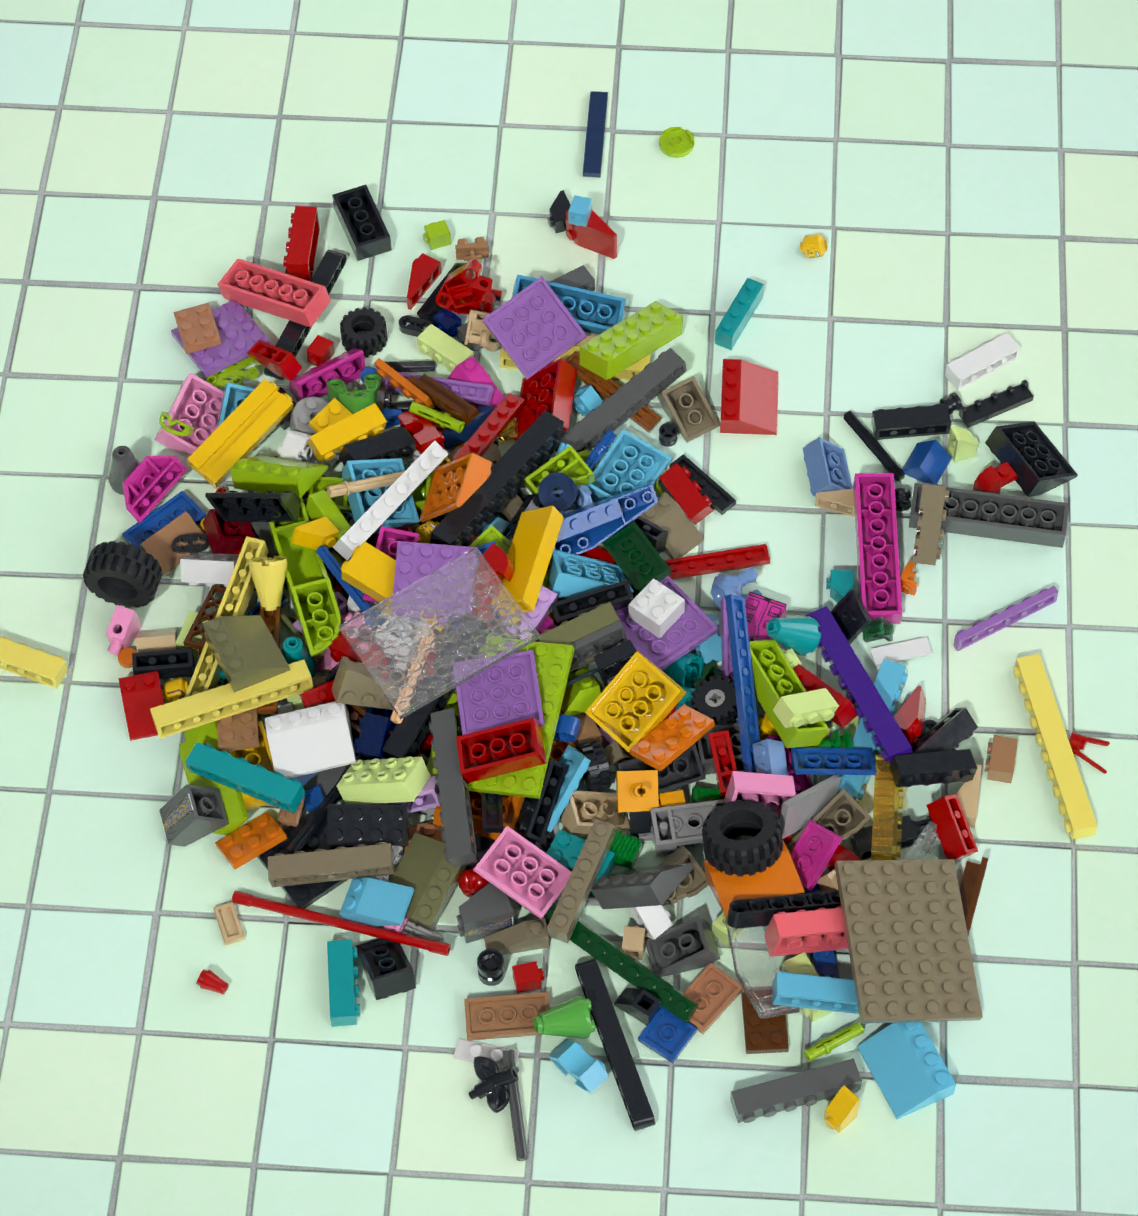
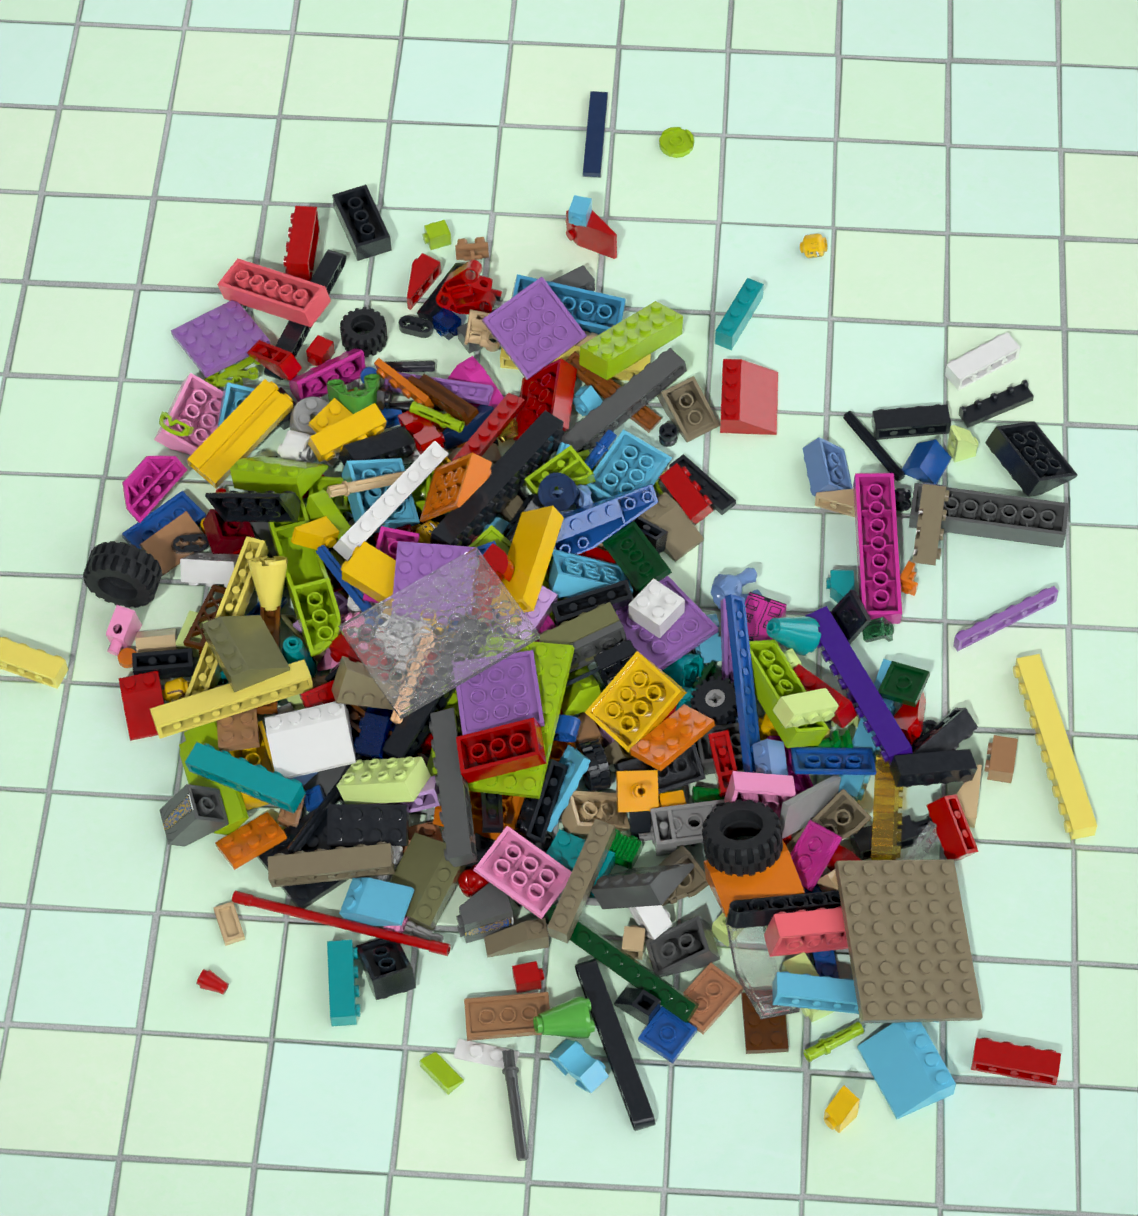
(122, 464): dark grey cone -> none
(197, 328): nougat plate -> none
(441, 1072): none -> lime slope
(442, 348): yellowish green brick -> none
(491, 967): black wheel -> none
(492, 1083): black plant -> none
(558, 212): black slope -> none
(718, 561): red plate -> none
(794, 1091): dark grey brick -> none
(901, 650): white piece -> none
(903, 683): none -> dark green plate
(953, 402): black wheel -> none
(970, 888): reddish brown fence -> none
(994, 478): red brick -> none
(1016, 1061): none -> red brick
(1079, 742): red plant -> none

